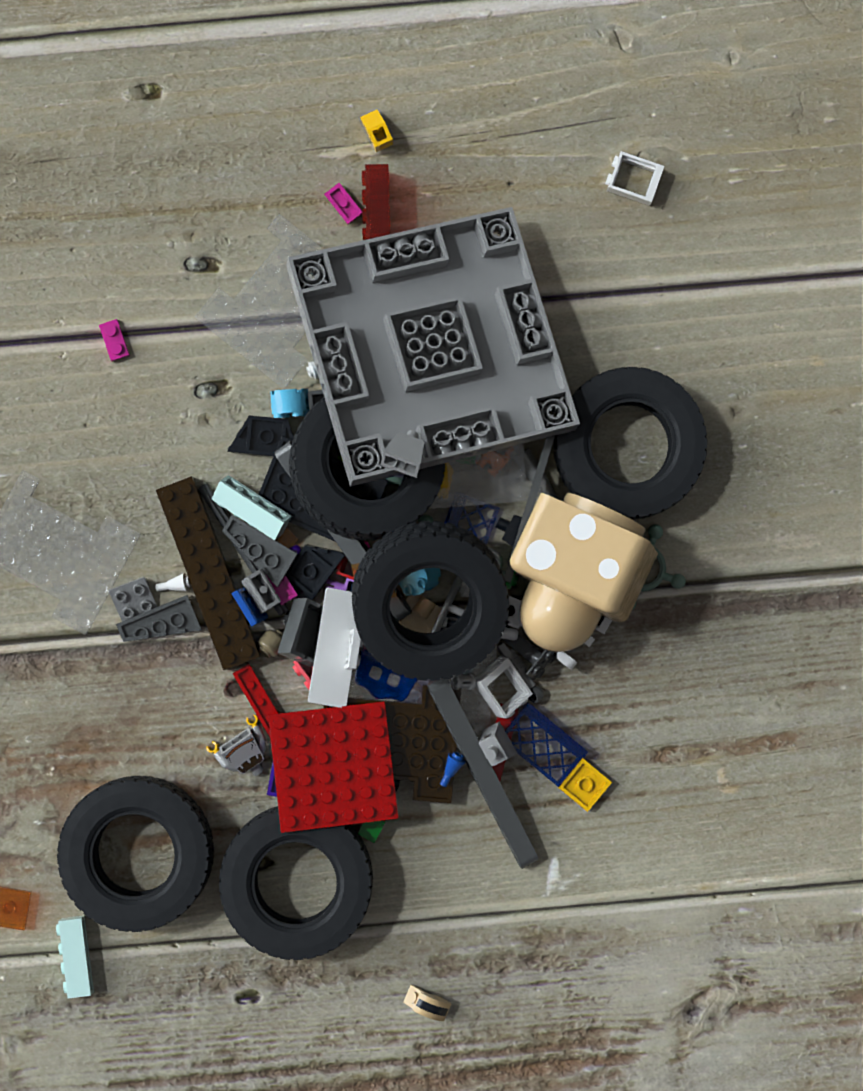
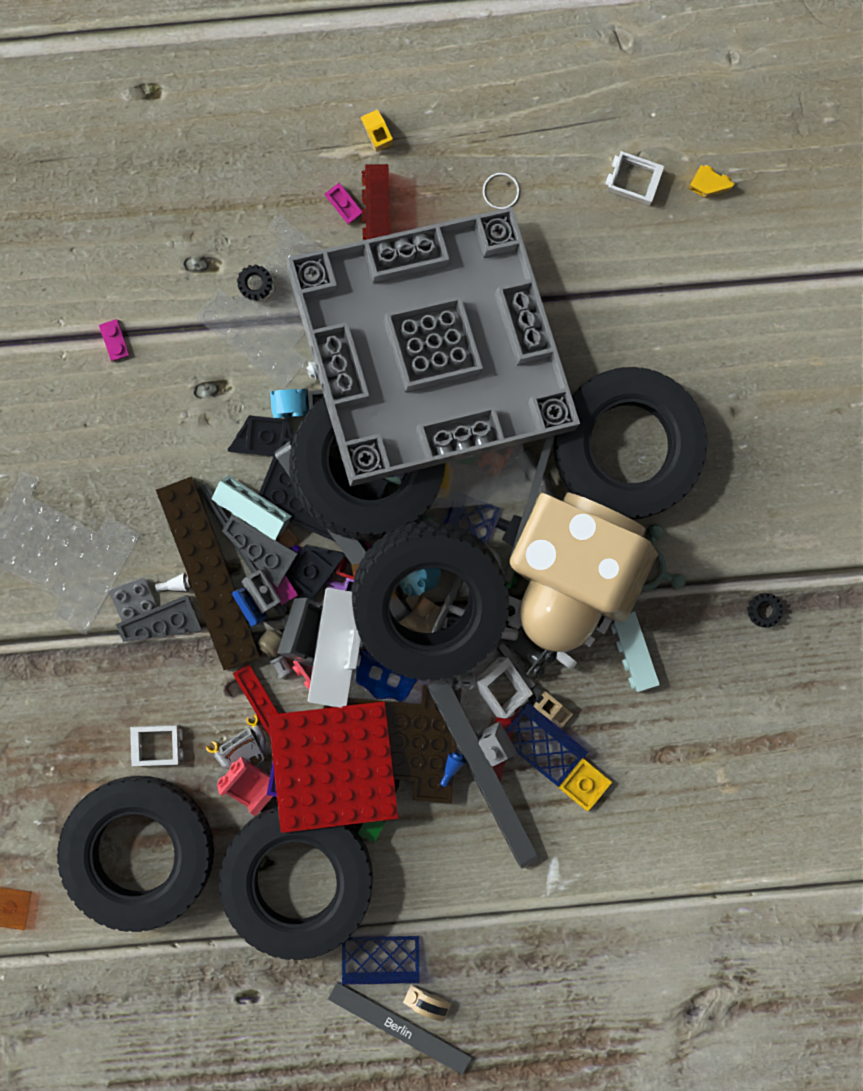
(76, 957): light aqua brick -> none
(136, 747): none -> white window
(246, 785): none -> coral panel
(254, 271): none -> black tyre
(277, 664): none -> light grey bush
(381, 977): none -> clear blue fence
(399, 1028): none -> dark grey tile
(404, 453): light grey torso -> none
(488, 179): none -> white piece
(552, 709): none -> tan brick
(635, 653): none -> light aqua brick
(709, 183): none -> yellow slope
(776, 606): none -> black tyre

